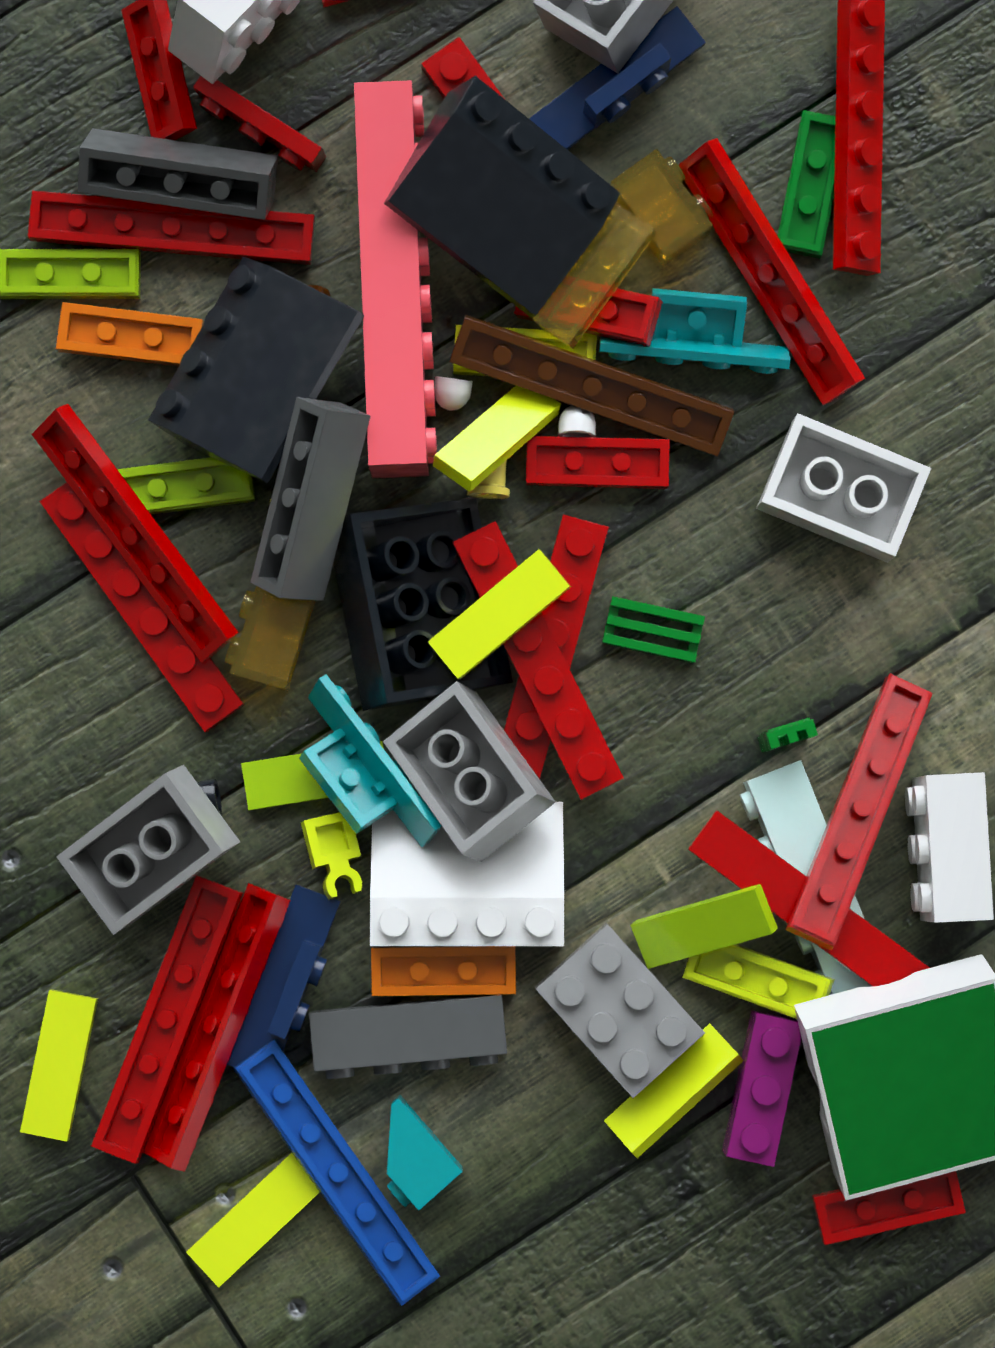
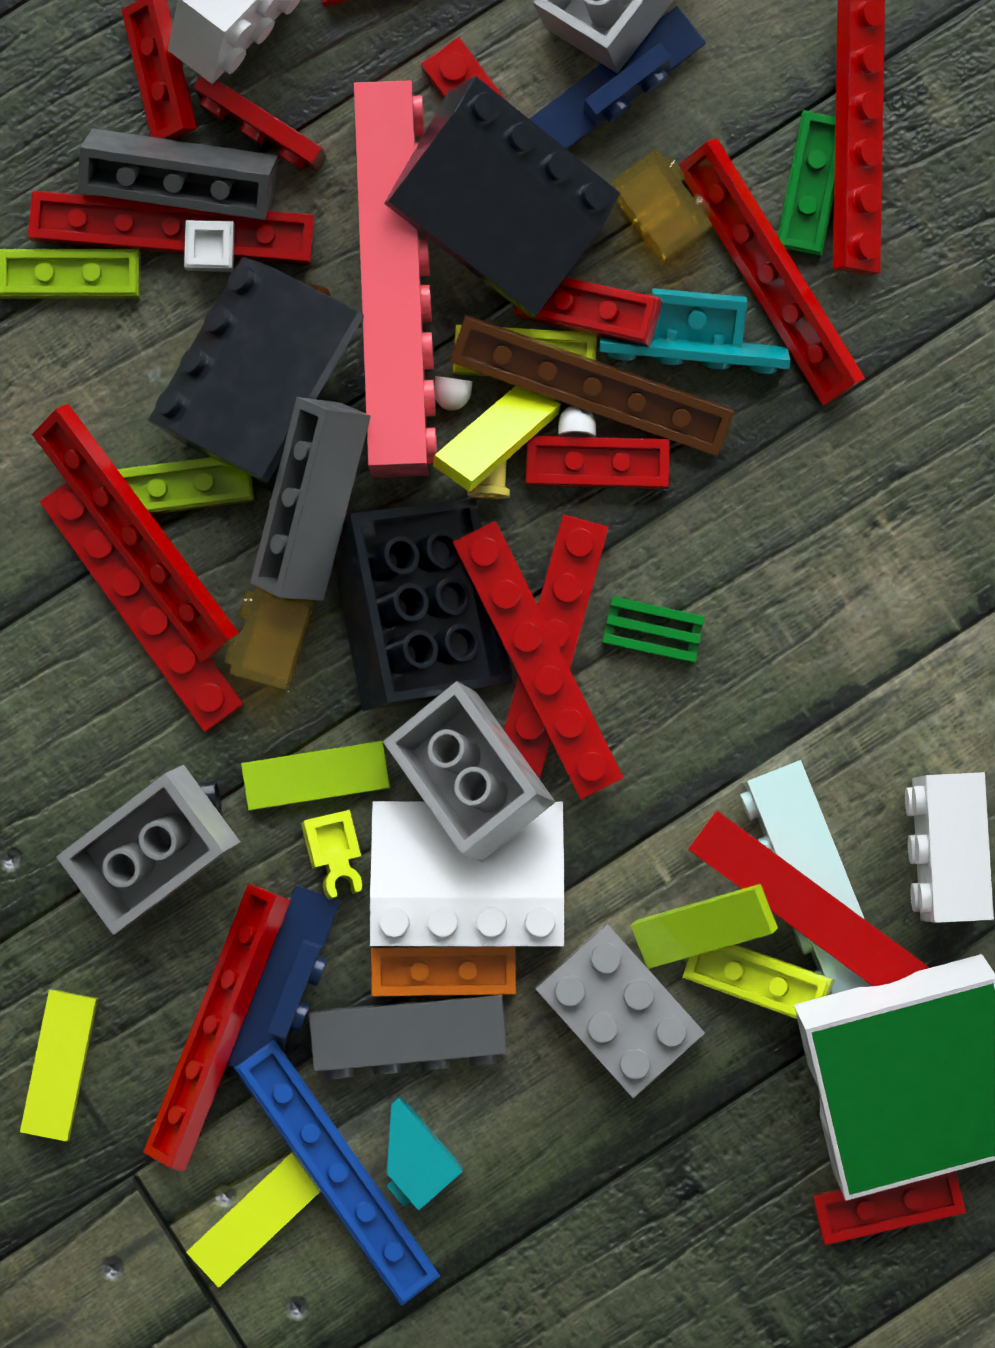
(125, 334): orange plate -> none
(167, 1019): red plate -> none
(209, 246): none -> white tile
(359, 771): teal bracket -> none
(499, 614): neon yellow tile -> none
(595, 276): clear yellow tile -> none
(673, 1092): neon yellow tile -> none
(762, 1088): magenta brick -> none
(787, 734): green tile -> none
(843, 488): white brick -> none
(859, 812): tile -> none

